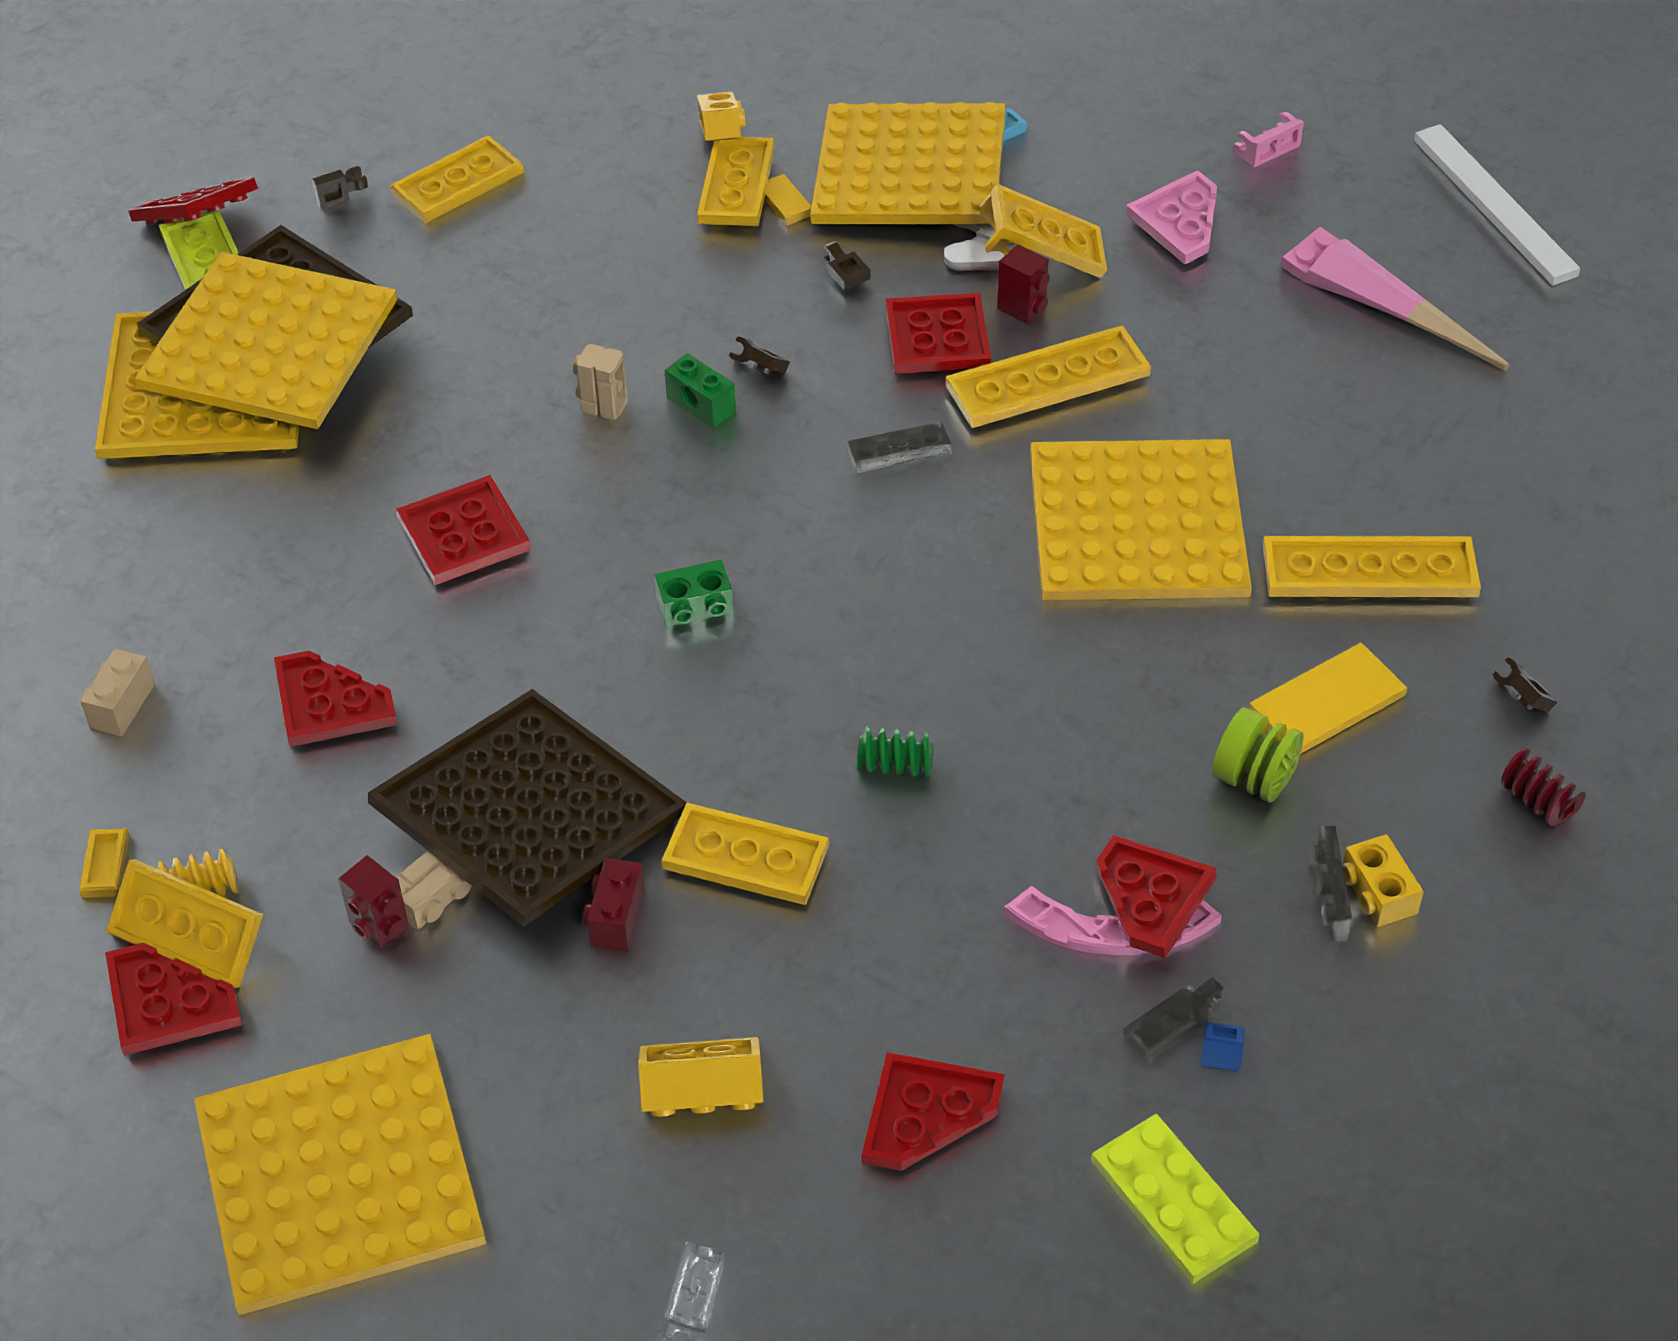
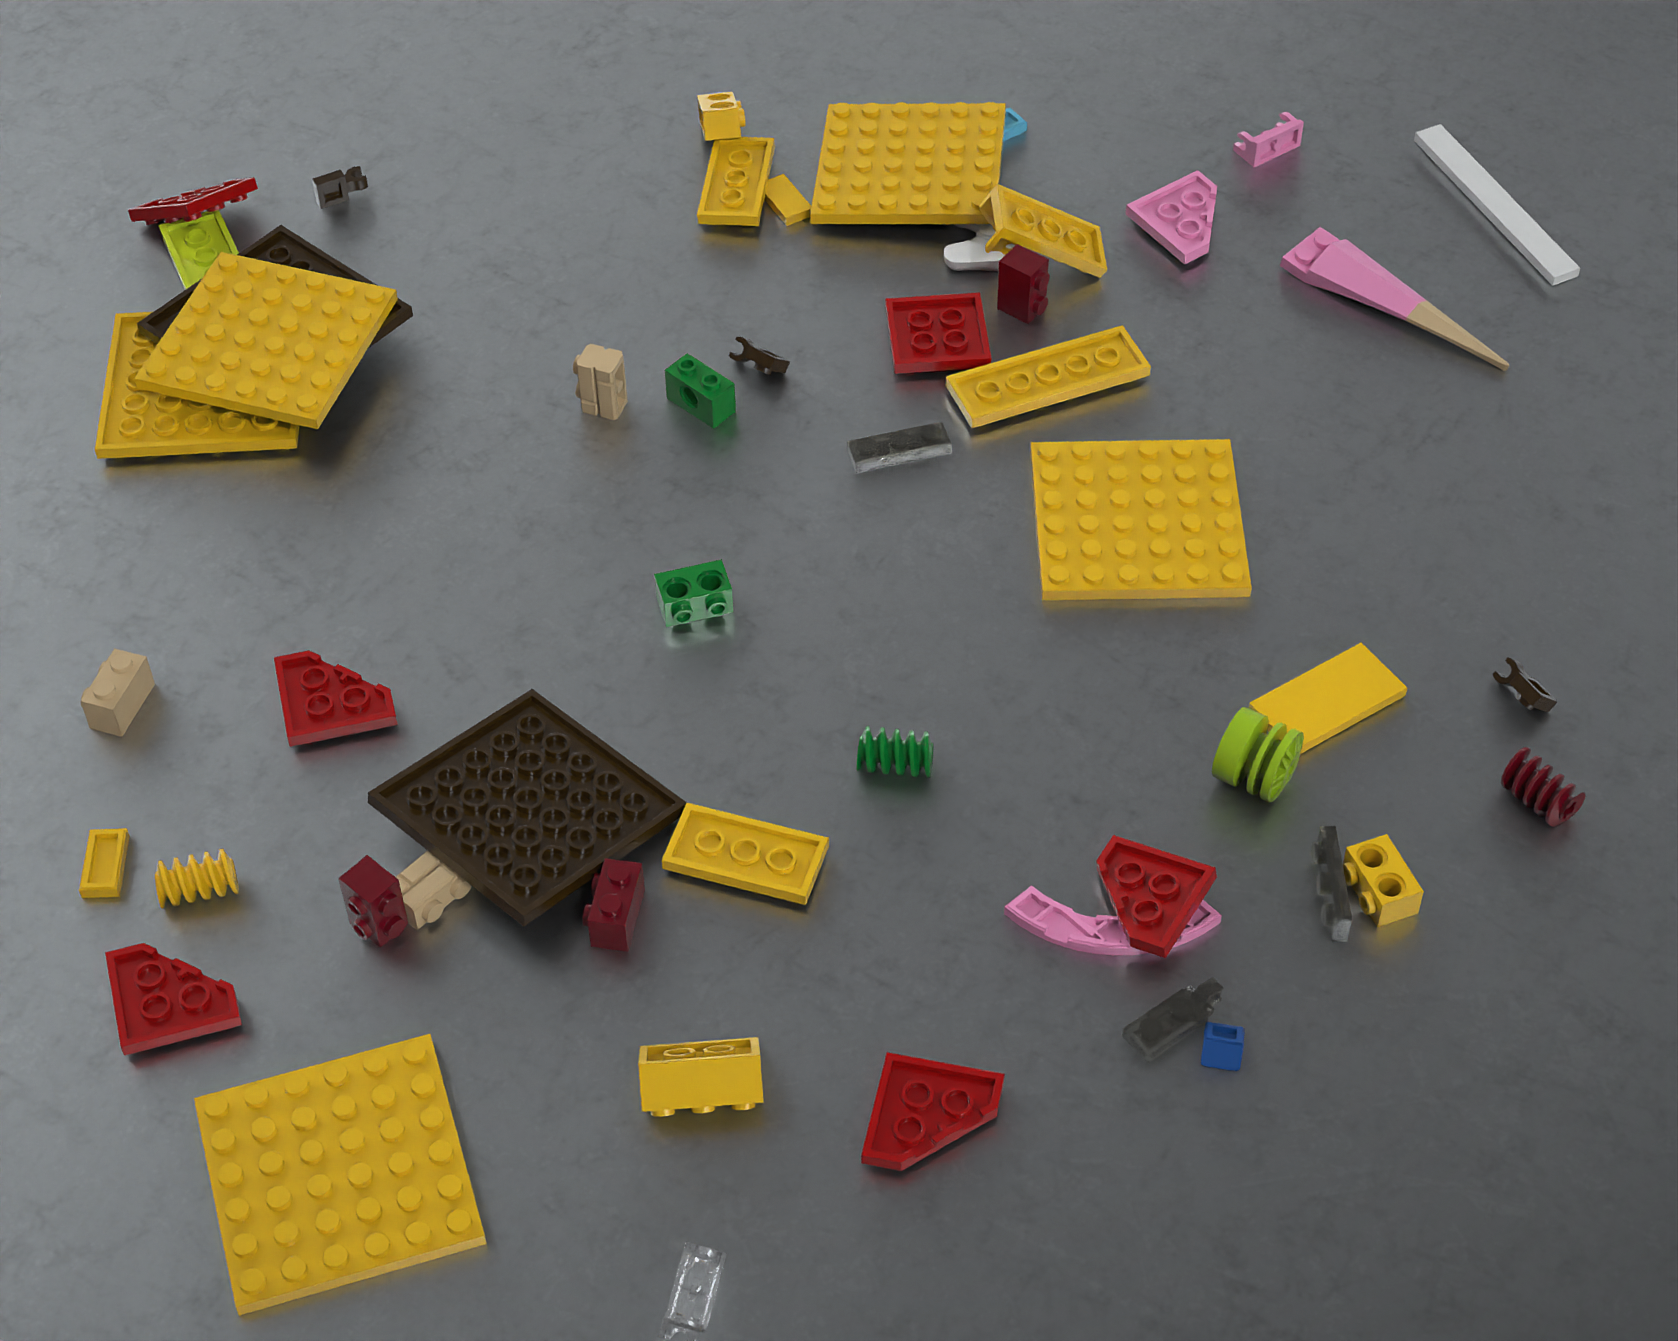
(184, 922): yellow tile -> none
(456, 179): yellow tile -> none
(463, 529): red plate -> none
(845, 269): dark brown plate -> none
(1174, 1198): neon yellow plate -> none
(1371, 566): yellow plate -> none

